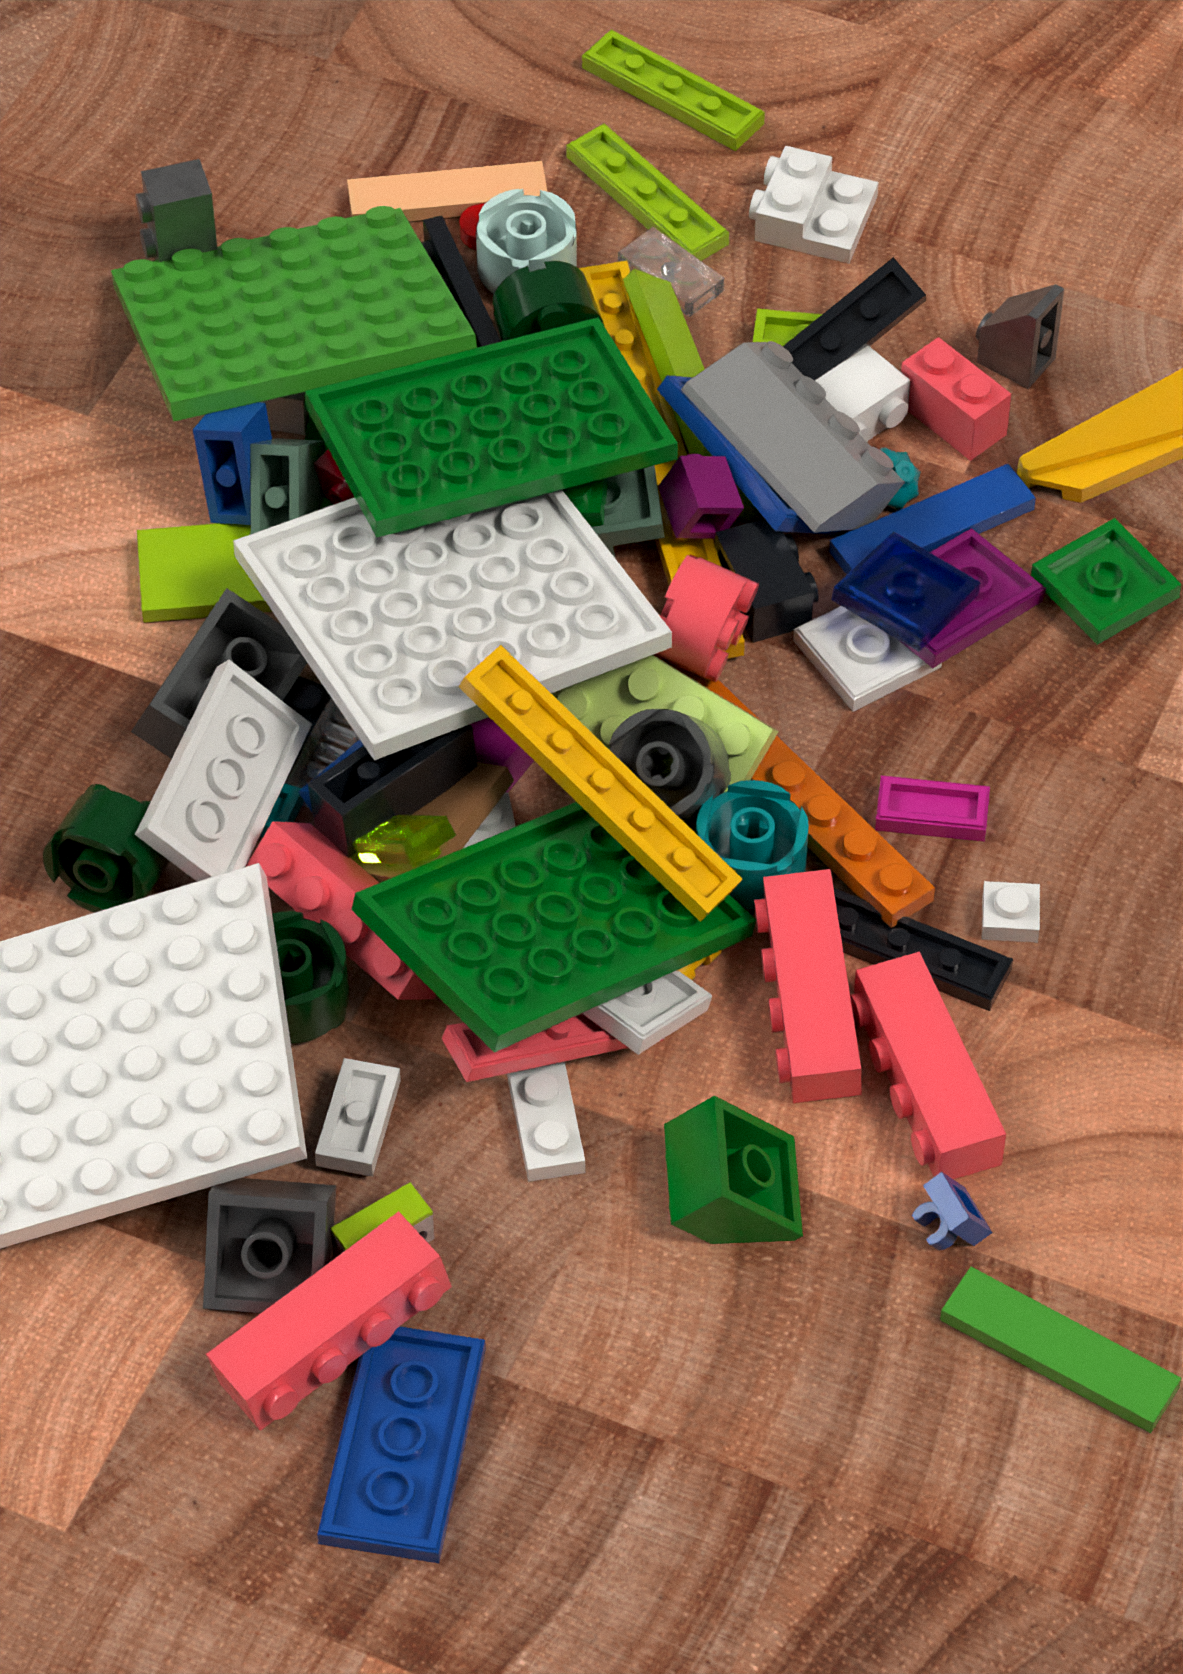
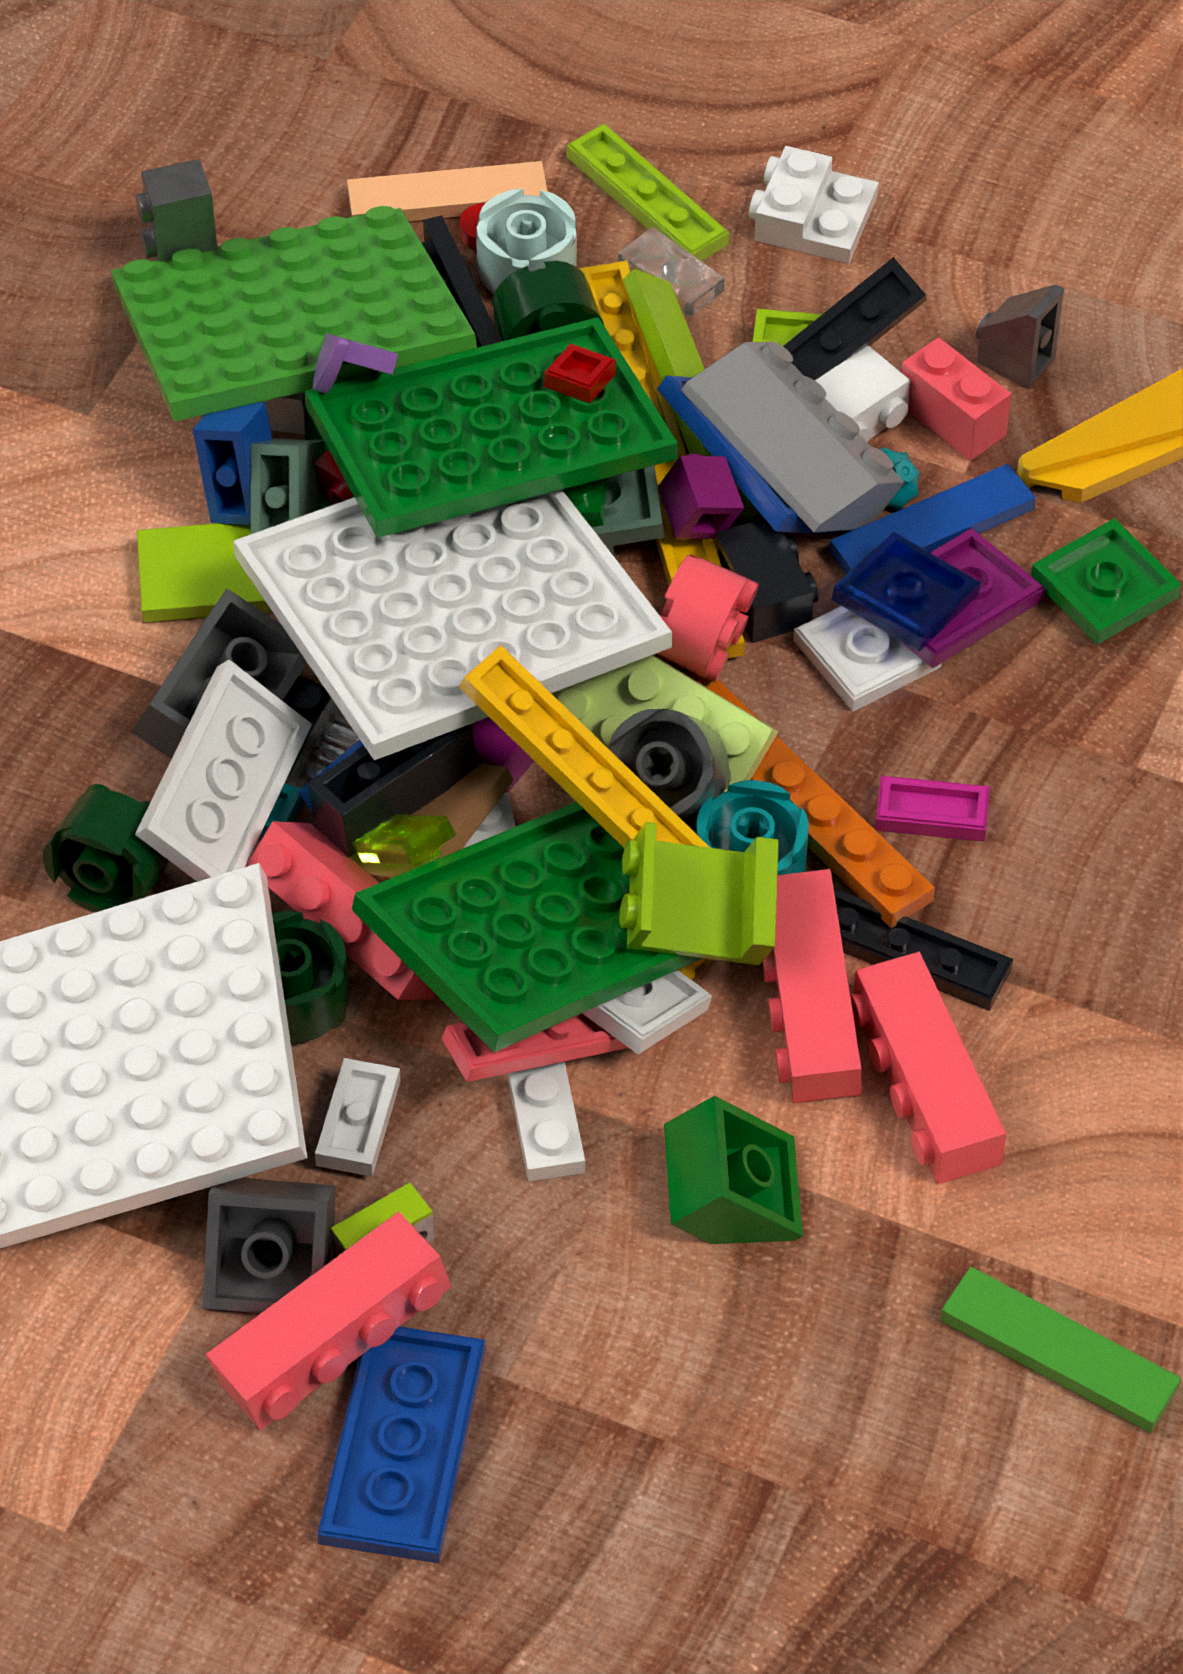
(340, 349): none -> medium lavender tile
(580, 373): none -> red tile
(673, 90): lime tile -> none
(700, 898): none -> lime panel
(956, 1212): tile -> none
(1010, 911): white plate -> none

